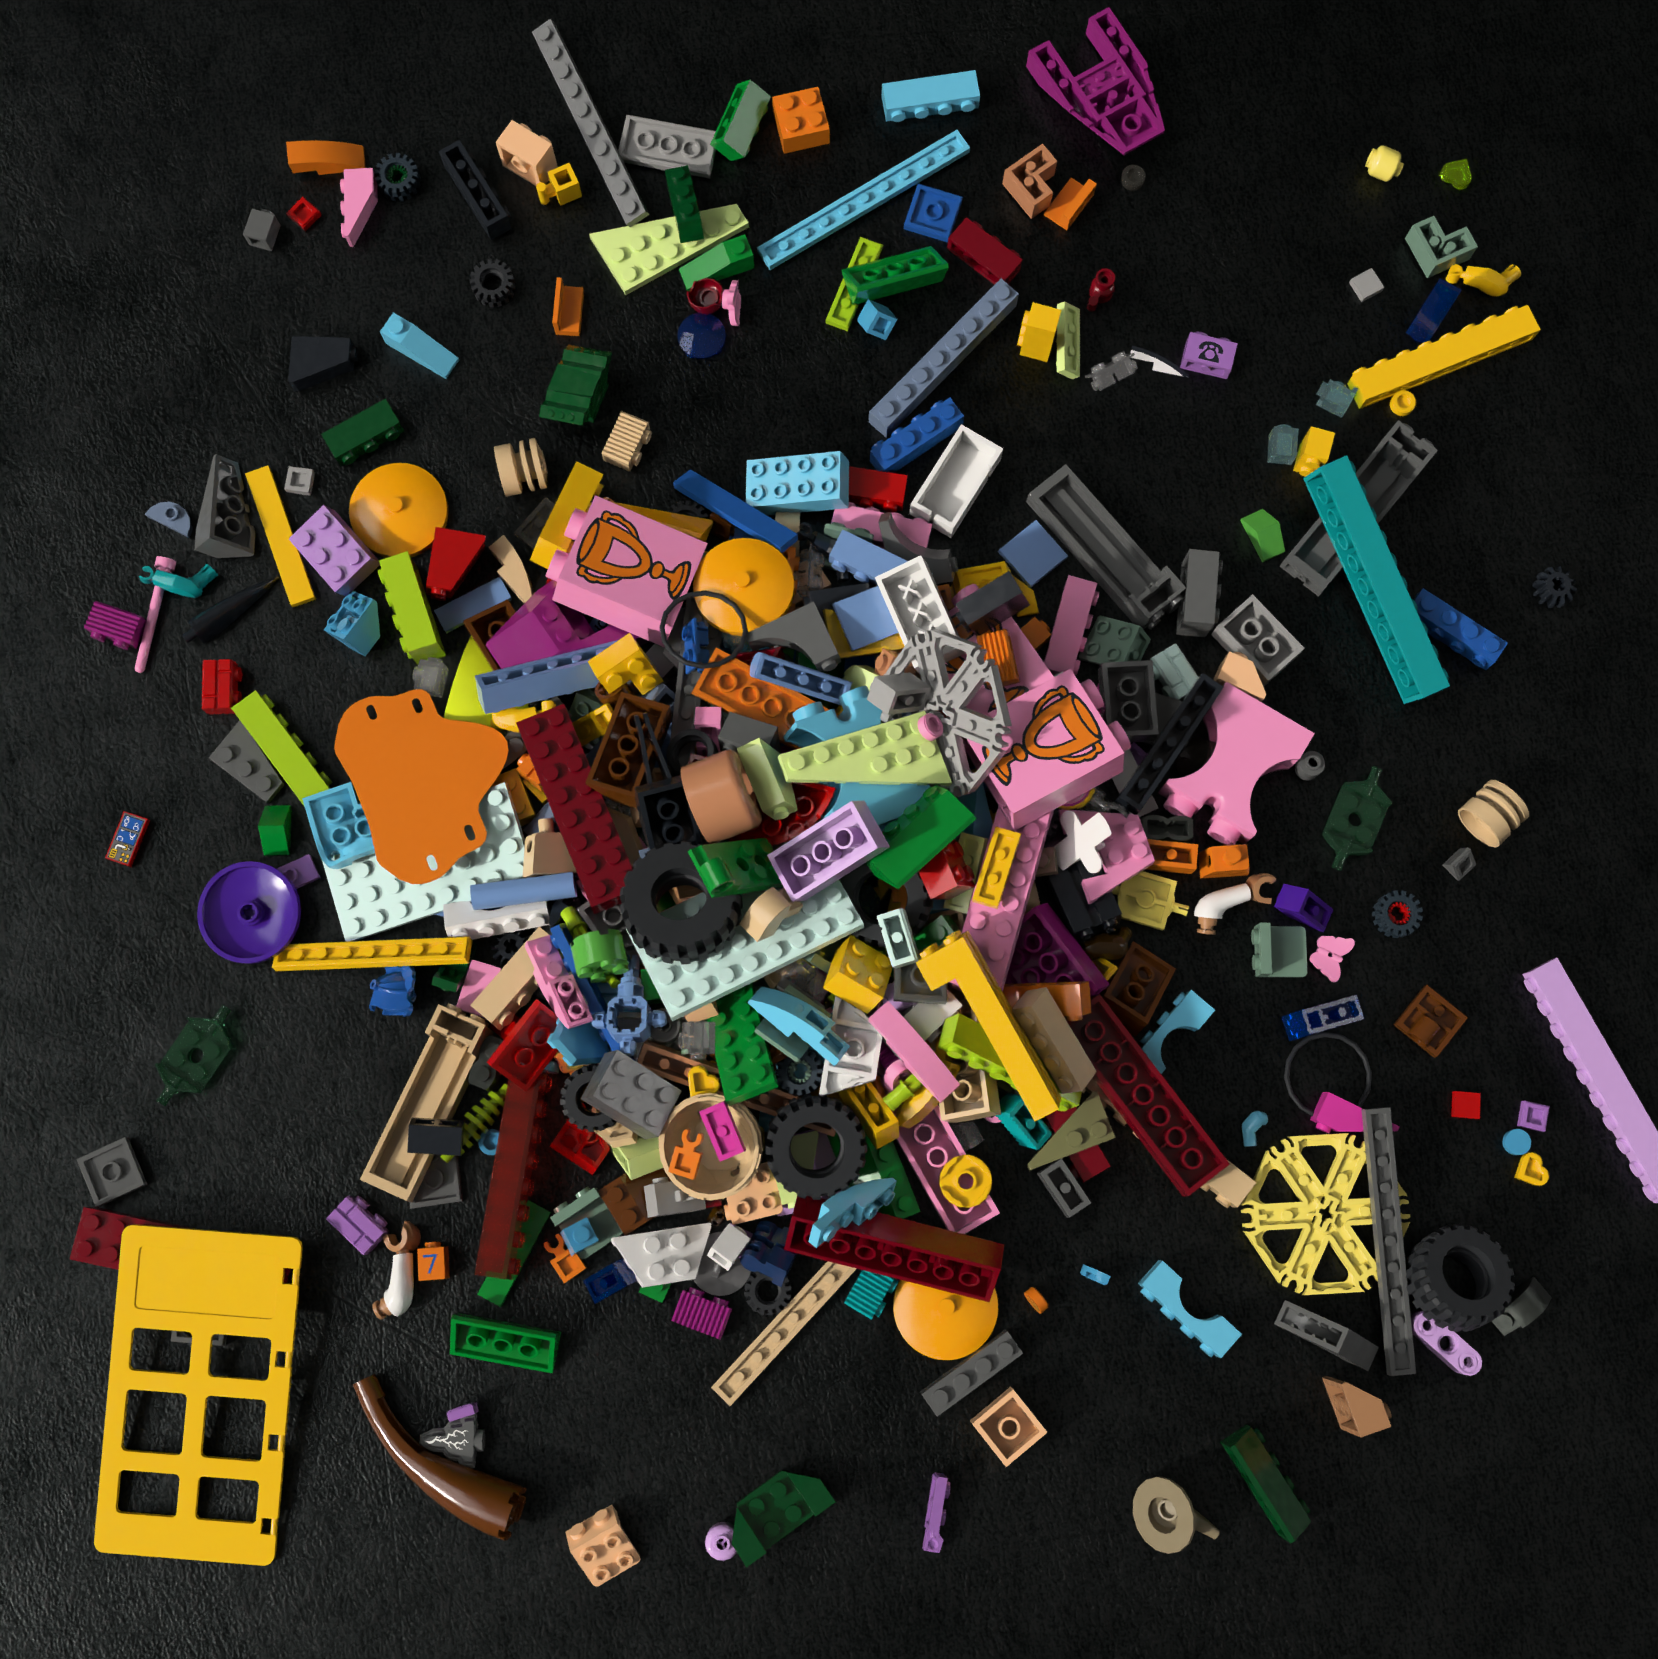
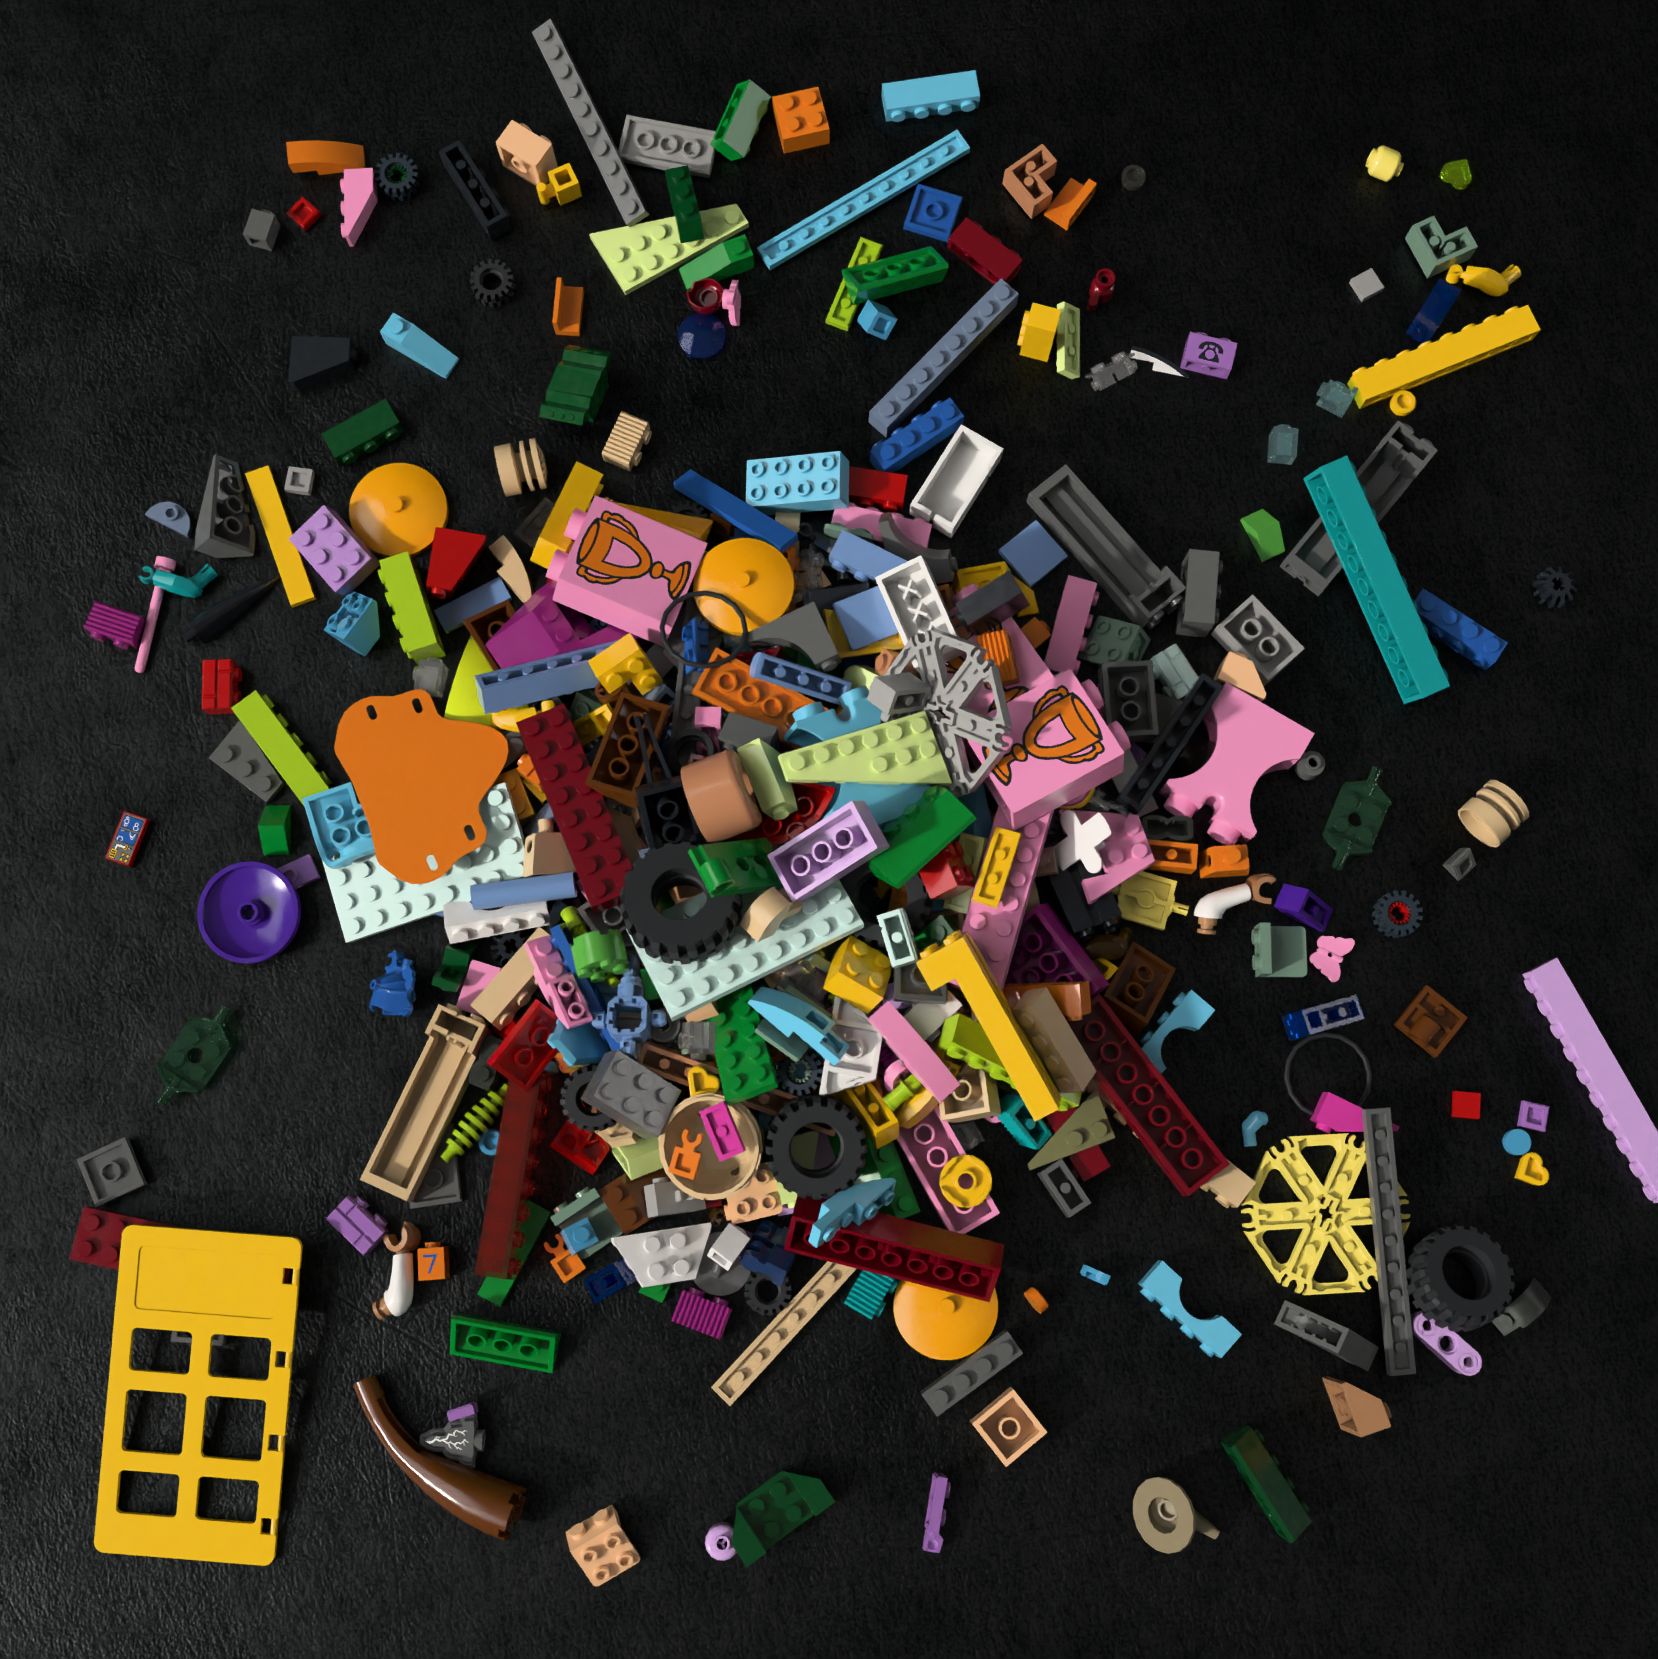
(374, 954): yellow tile -> none
(435, 1136): black hinge -> none
(930, 726): bright pink tile -> none
(1110, 97): magenta wedge -> none
(1313, 451): yellow brick -> none

